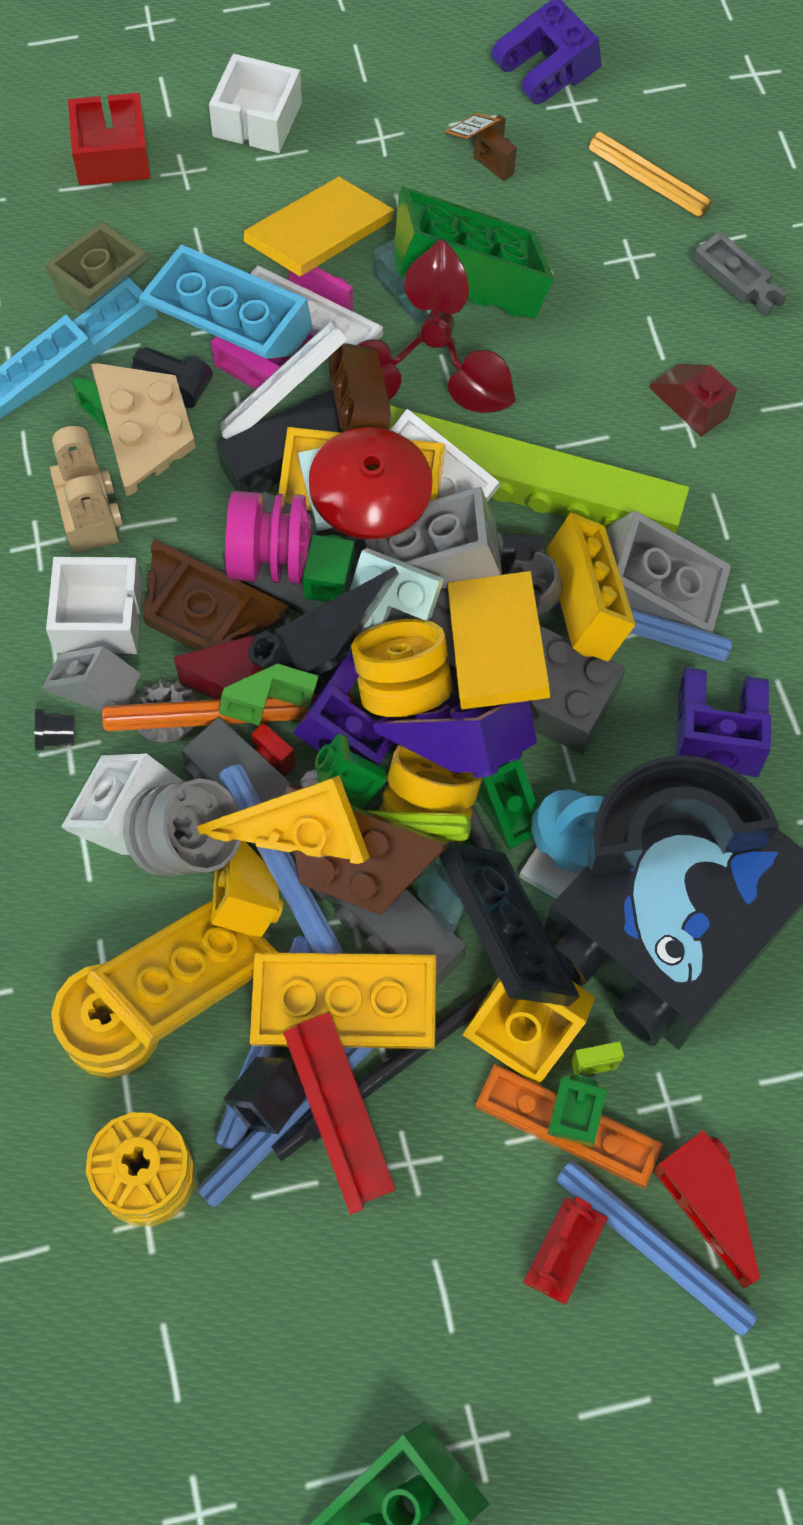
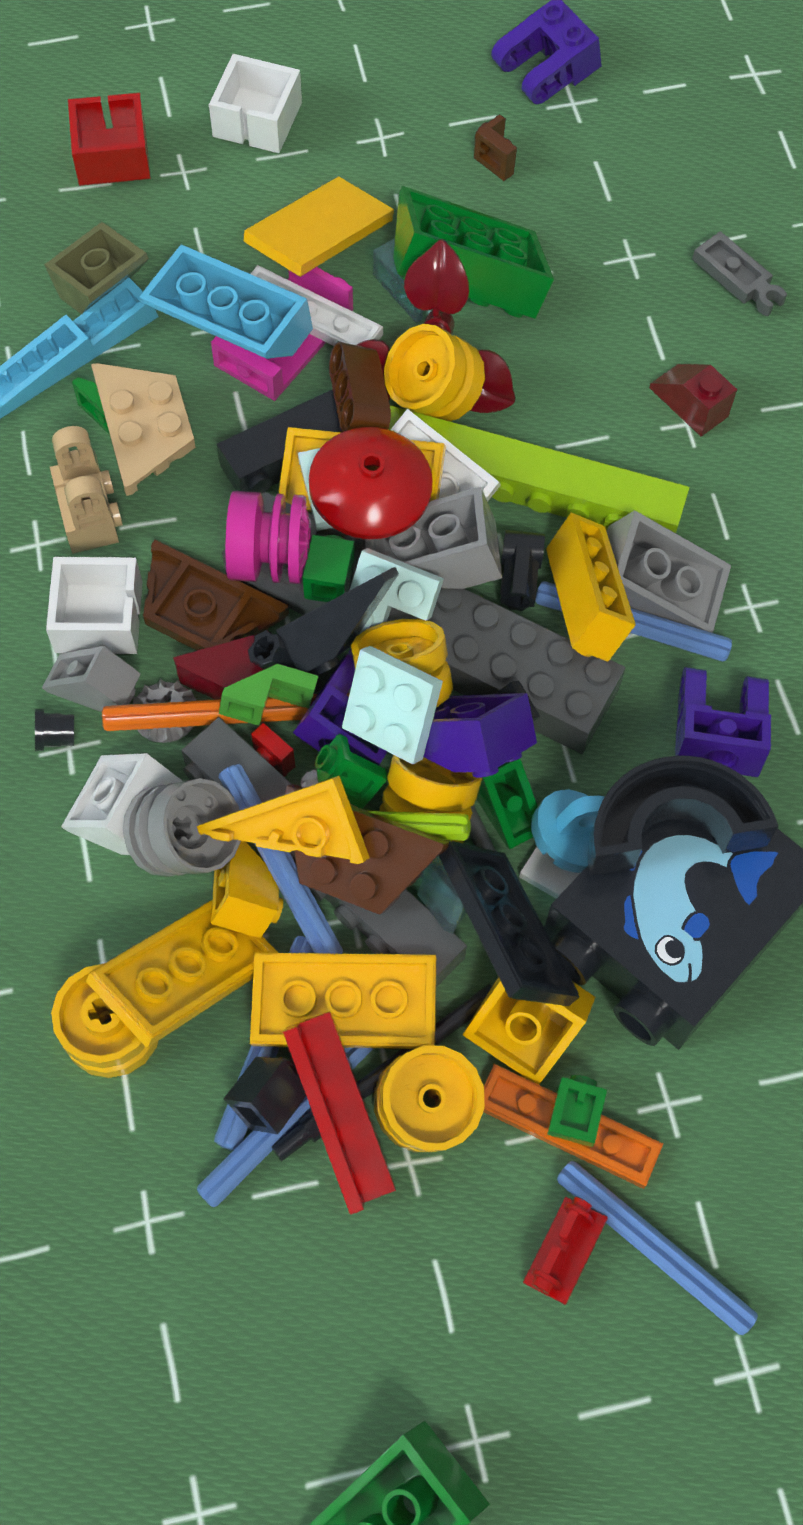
(155, 1192): yellow wheel -> none
(191, 373): black piece -> none
(283, 380): white tile -> none
(391, 704): none -> light aqua plate
(434, 373): none -> yellow wheel
(452, 1084): none -> yellow wheel
(471, 125): sticker -> none
(497, 641): yellow tile -> none
(545, 579): dark grey hair -> none
(597, 1059): lime tile -> none
(650, 174): axle -> none
(710, 1197): red slope -> none

